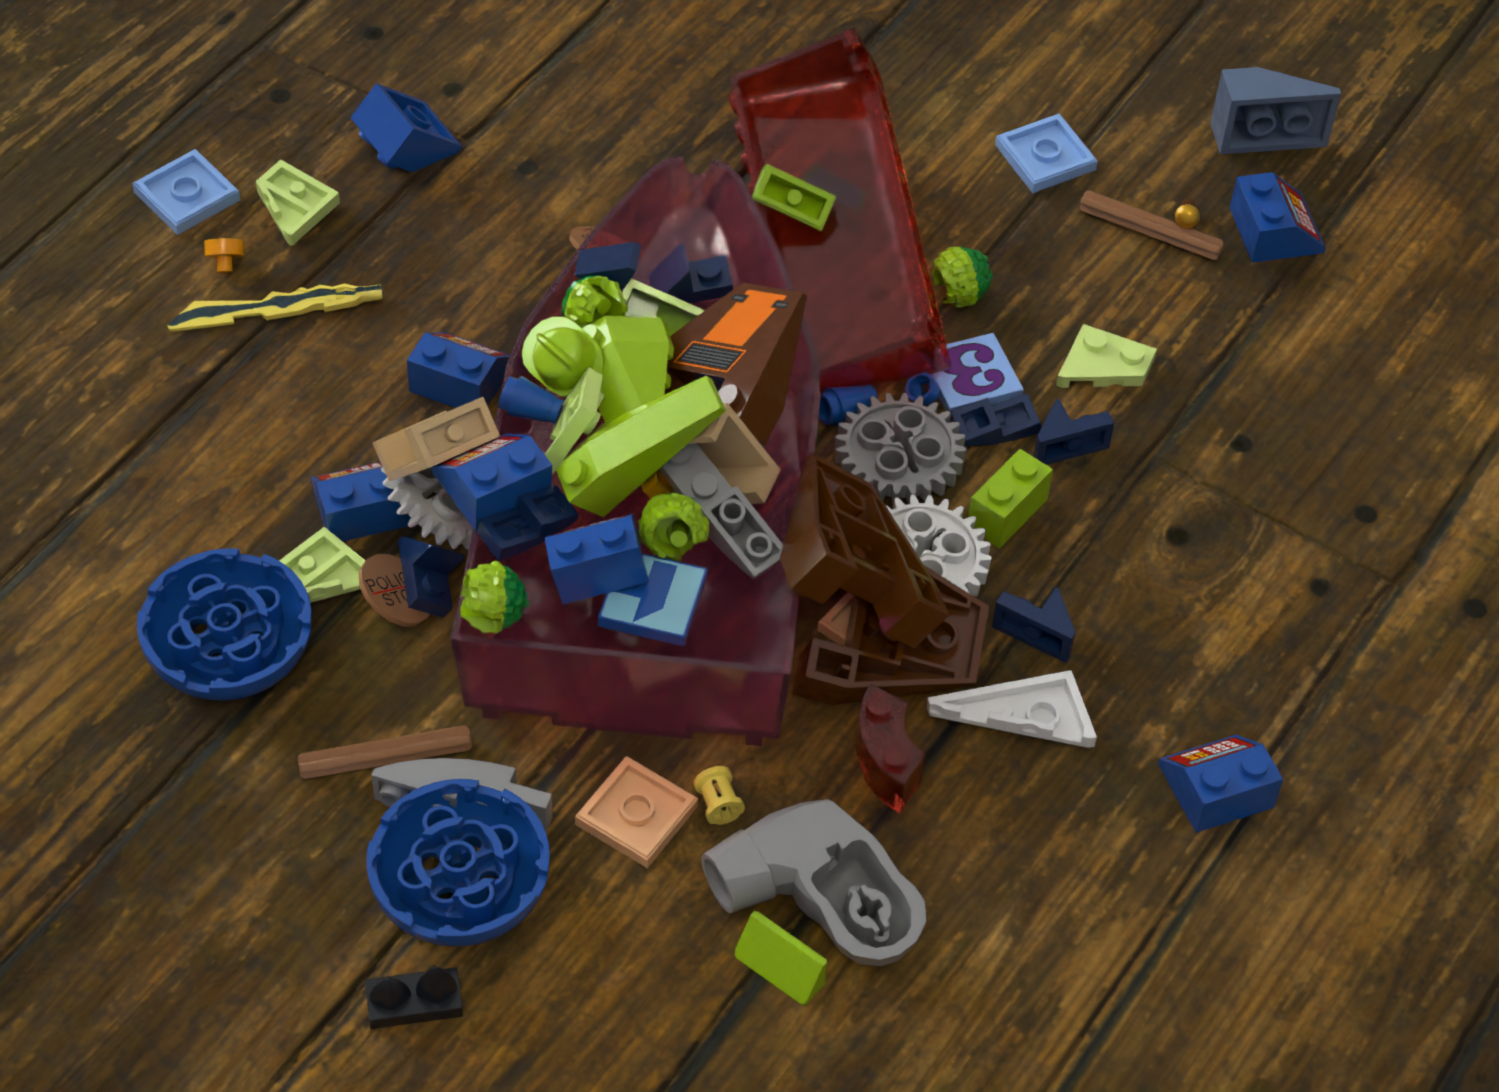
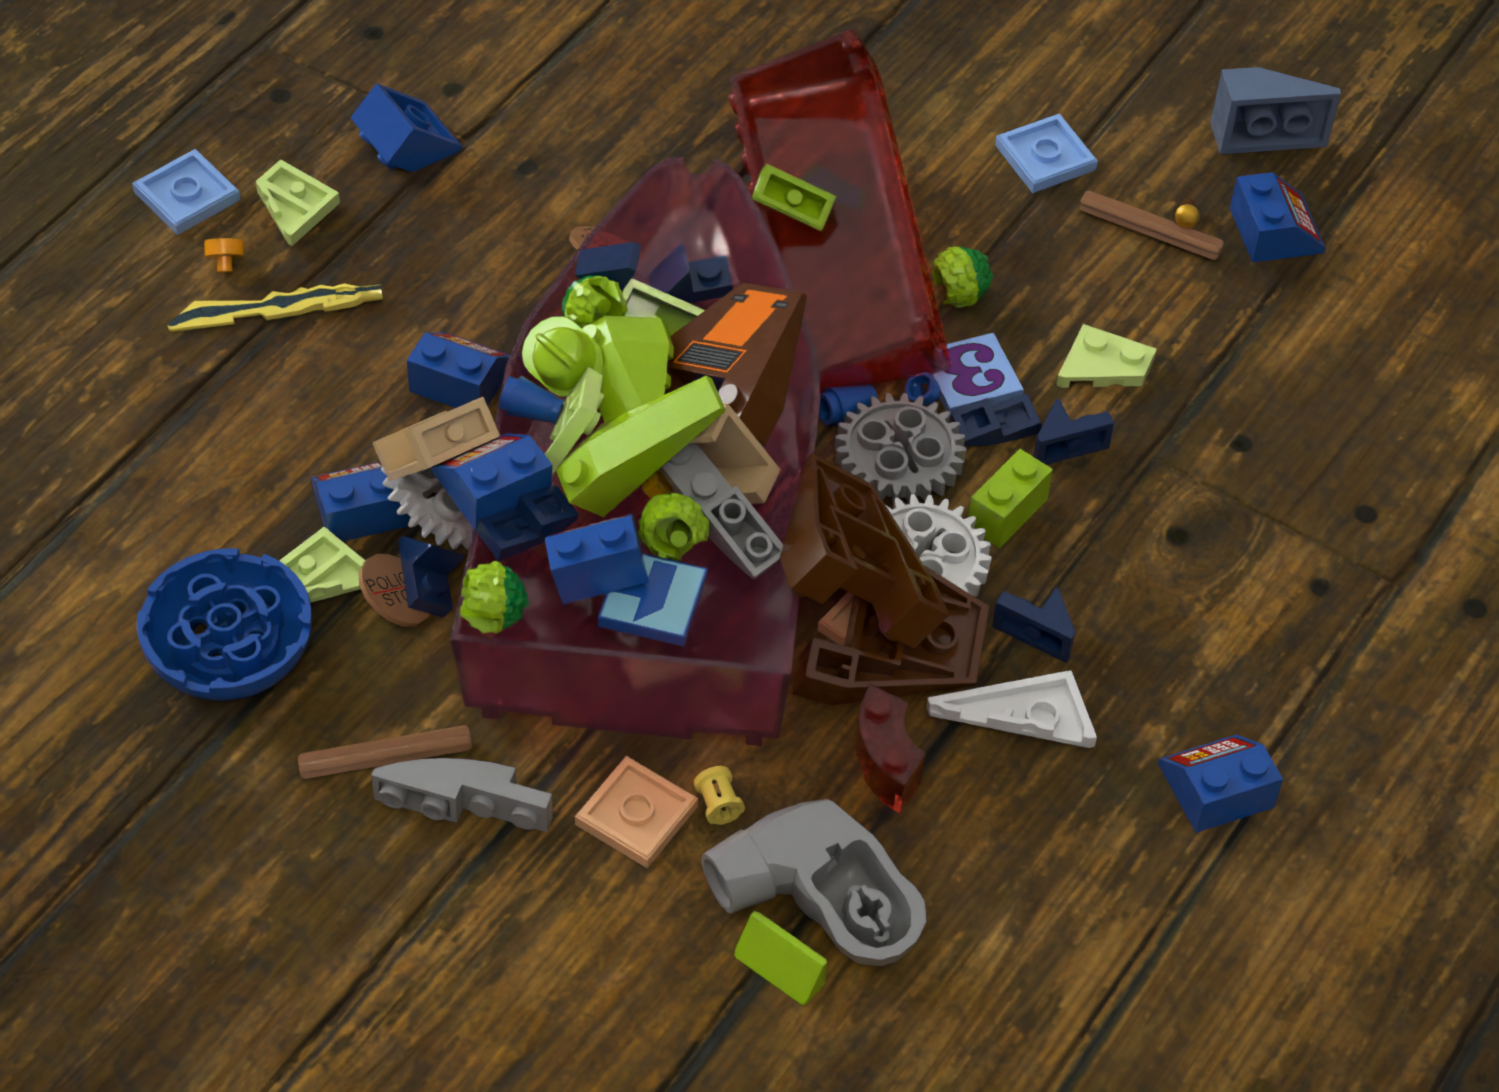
(414, 997): black tile -> none
(480, 910): blue brick -> none

